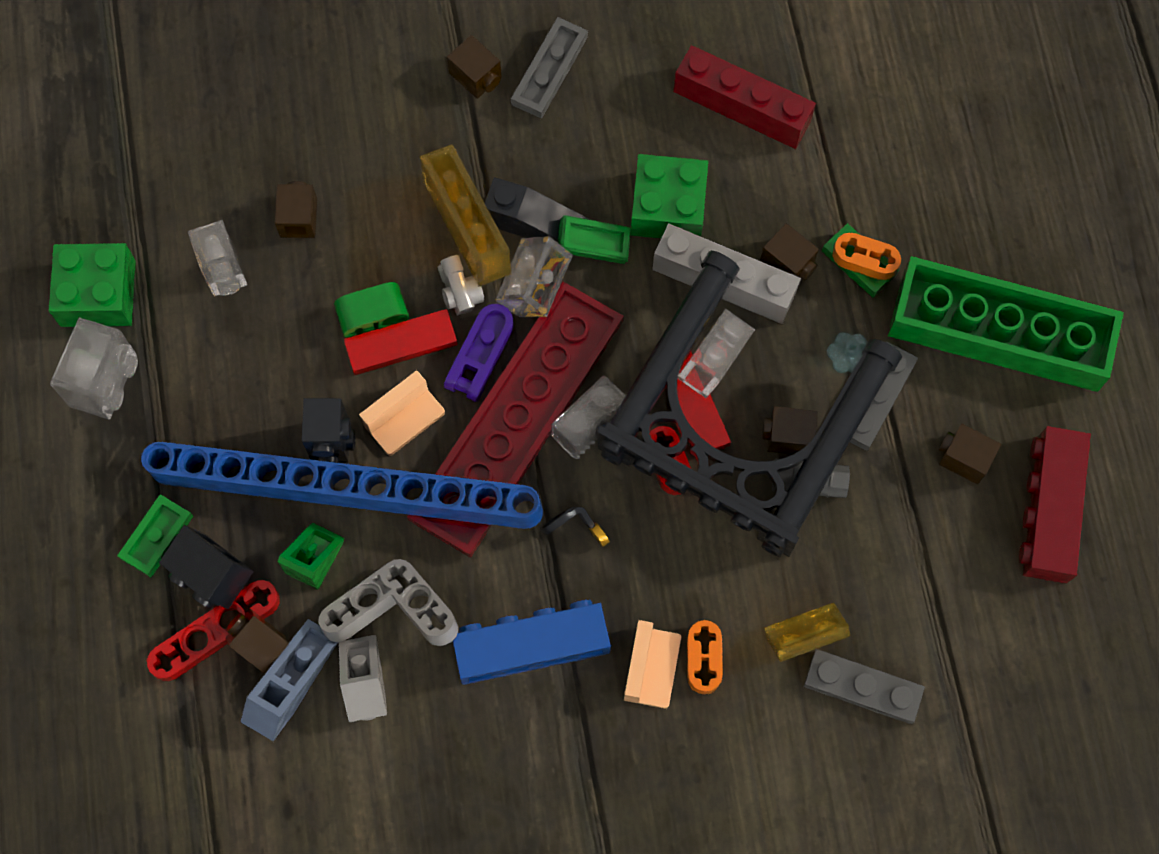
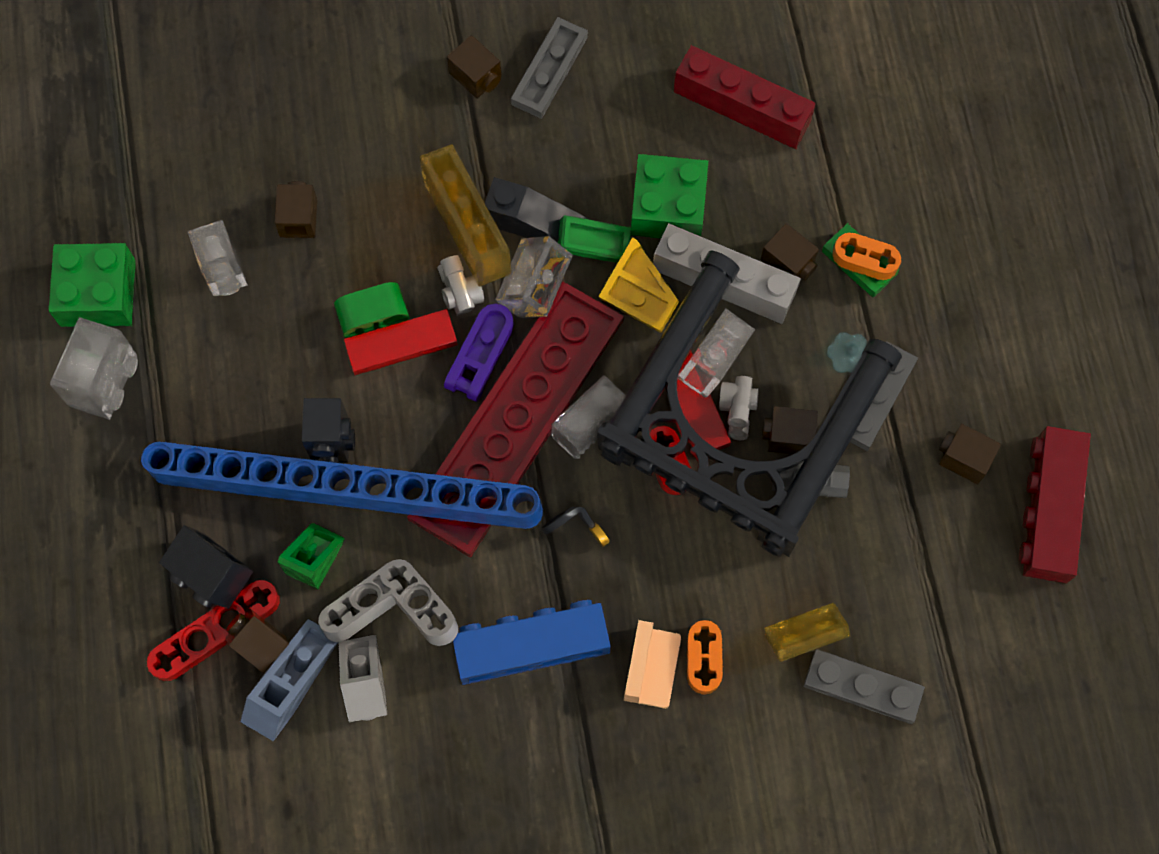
(154, 535): green plate -> none
(402, 414): light nougat panel -> none
(639, 289): none -> yellow wing
(738, 400): none -> light grey plate
(1006, 324): green brick -> none

